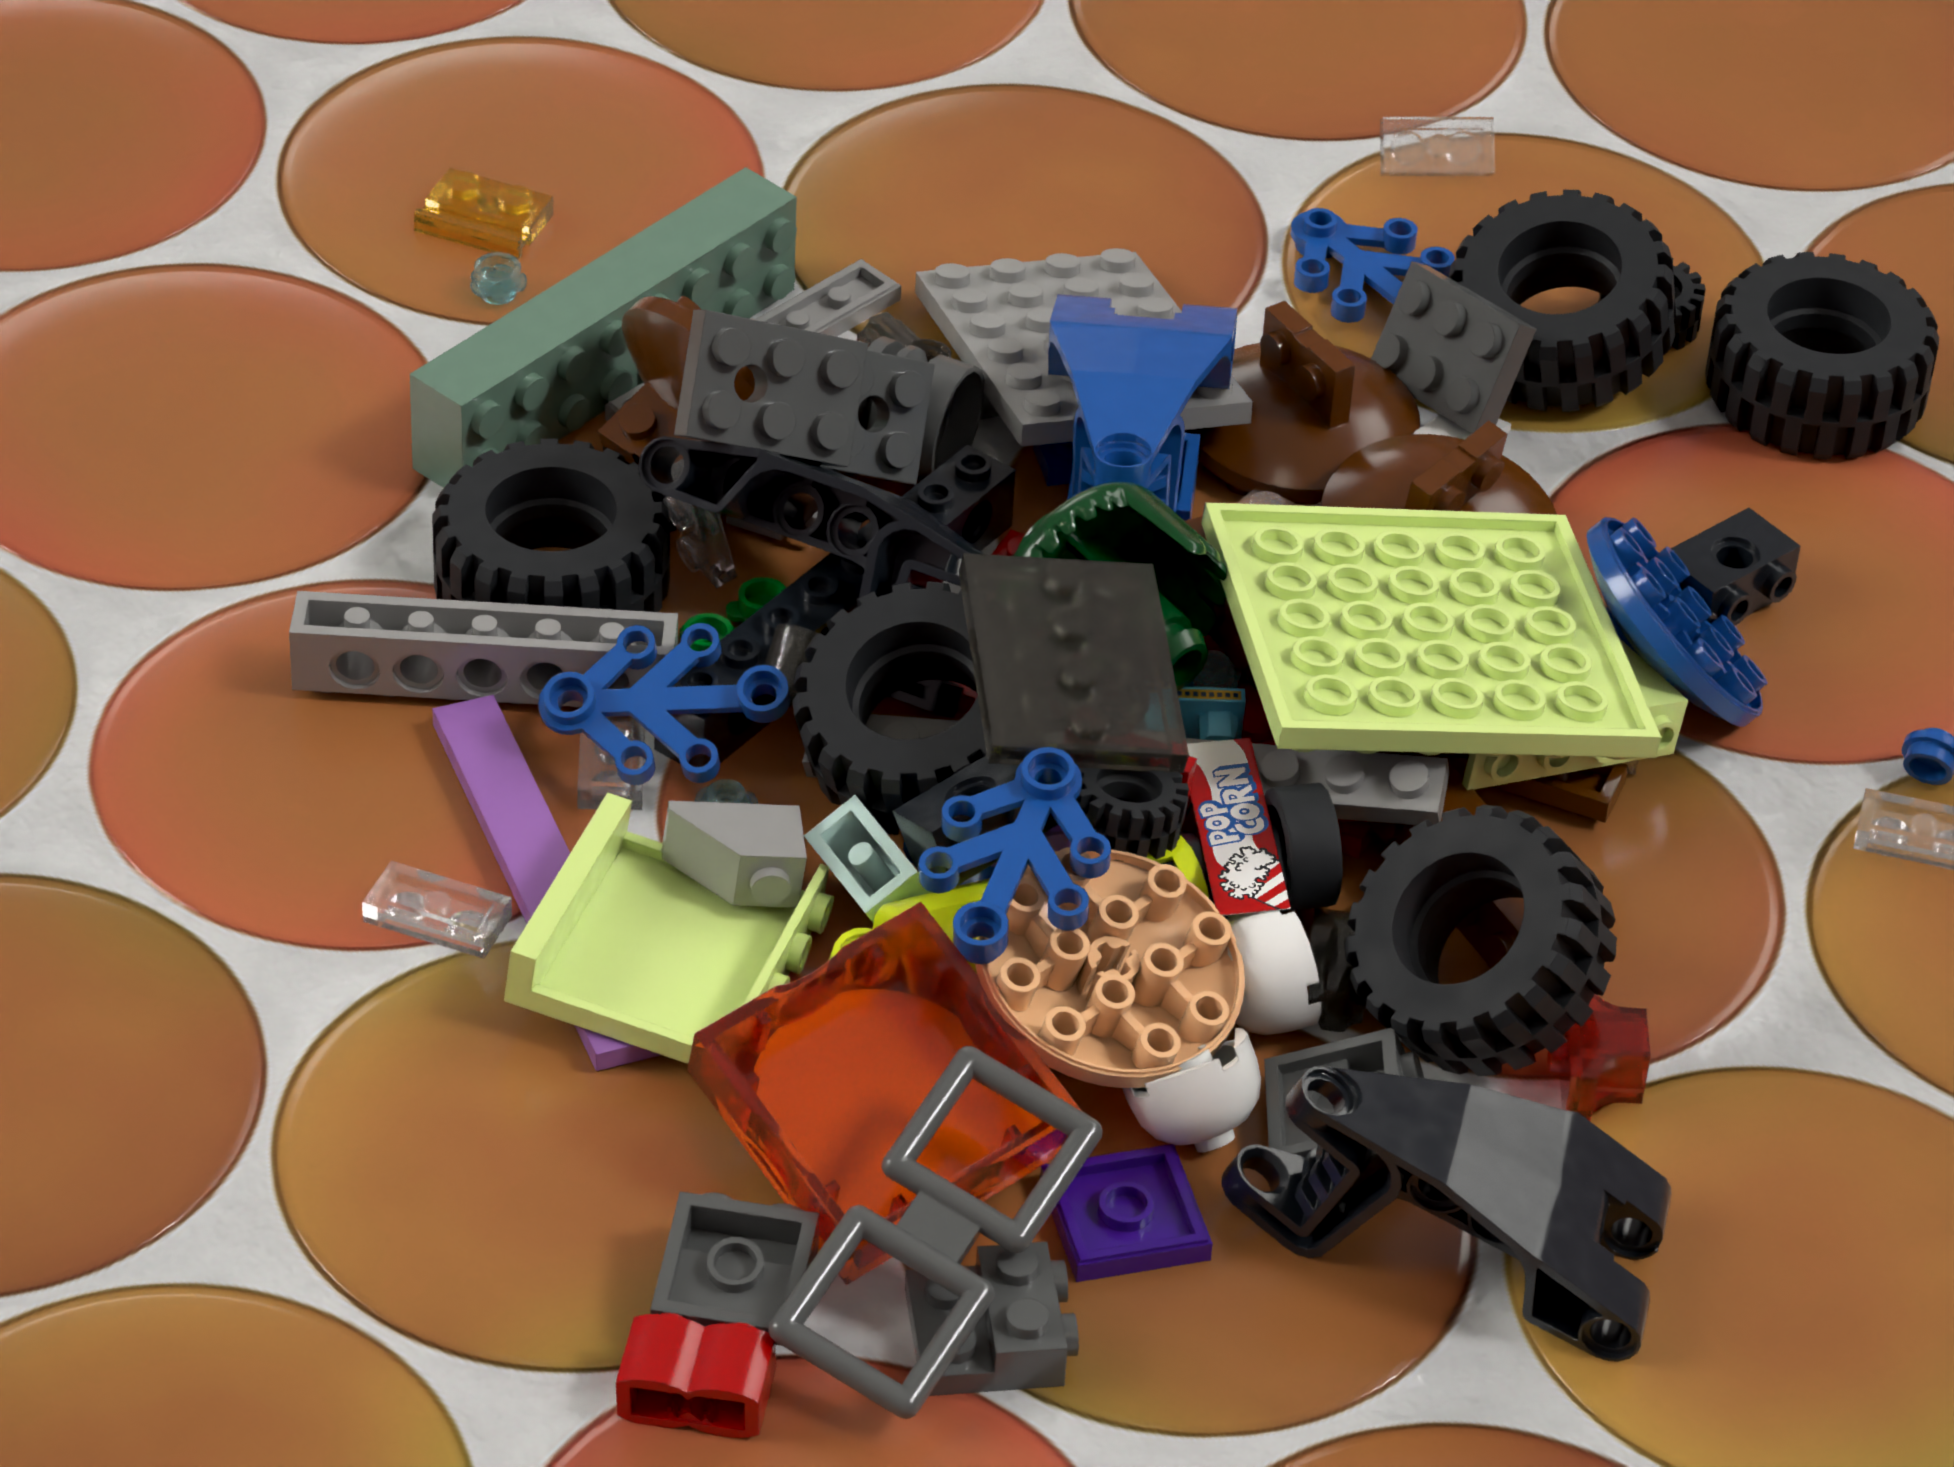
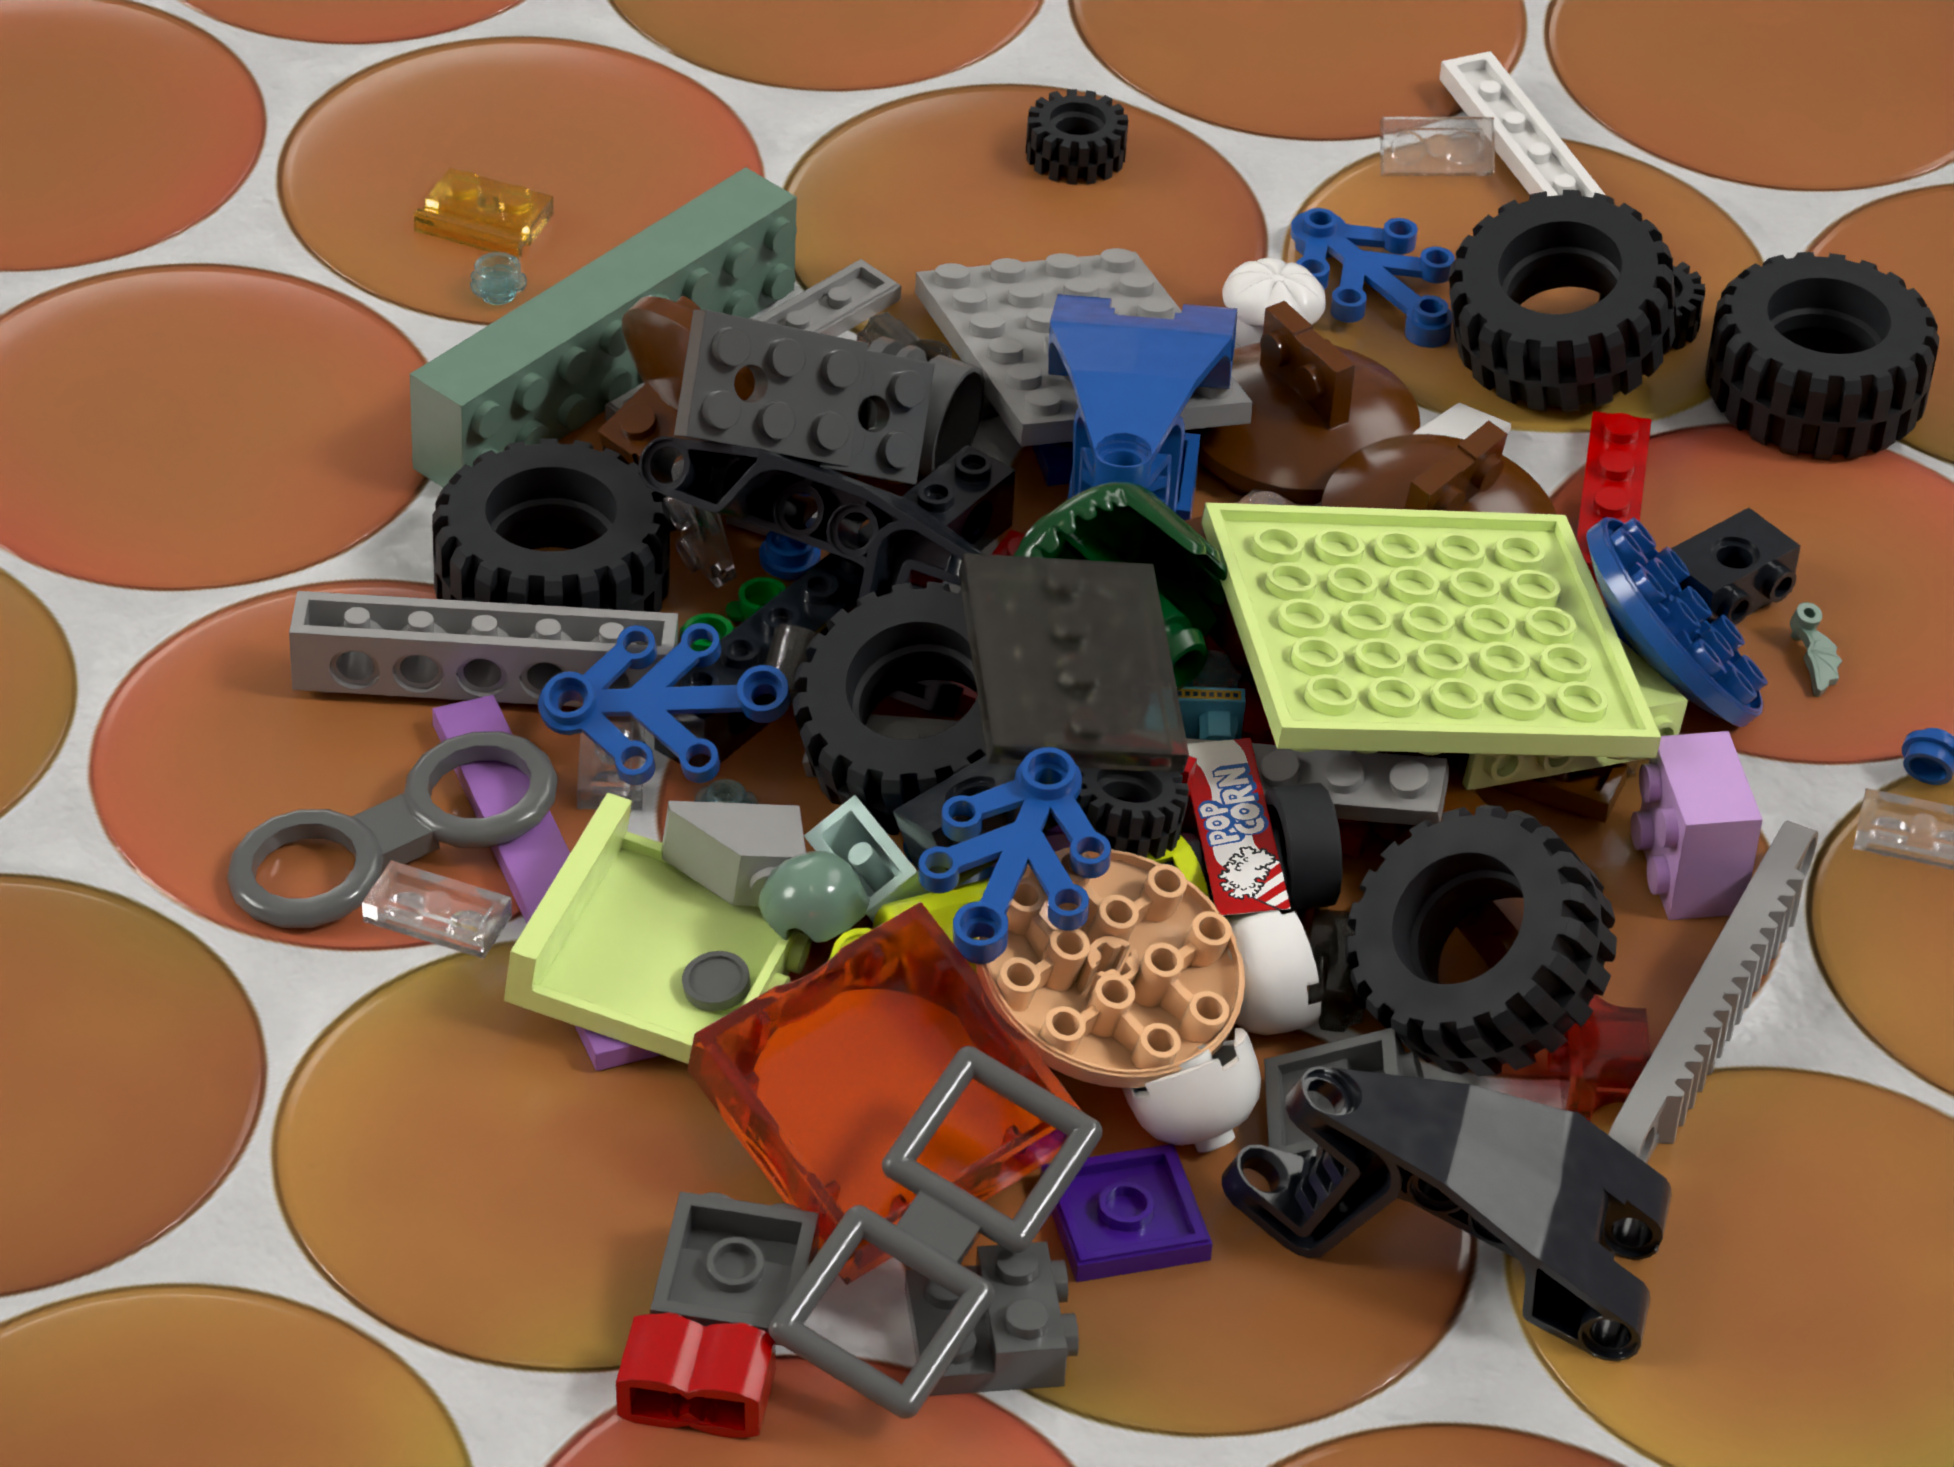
(392, 830): none -> dark grey bar
(716, 981): none -> dark grey piece
(786, 556): none -> blue plate
(814, 895): none -> sand green hair
(1076, 136): none -> black tyre
(1266, 283): none -> white piece
(1452, 347): dark grey plate -> none
(1520, 131): none -> white plate
(1612, 472): none -> red plate
(1697, 825): none -> lavender brick
(1717, 996): none -> light grey gear
(1821, 651): none -> sand green piece

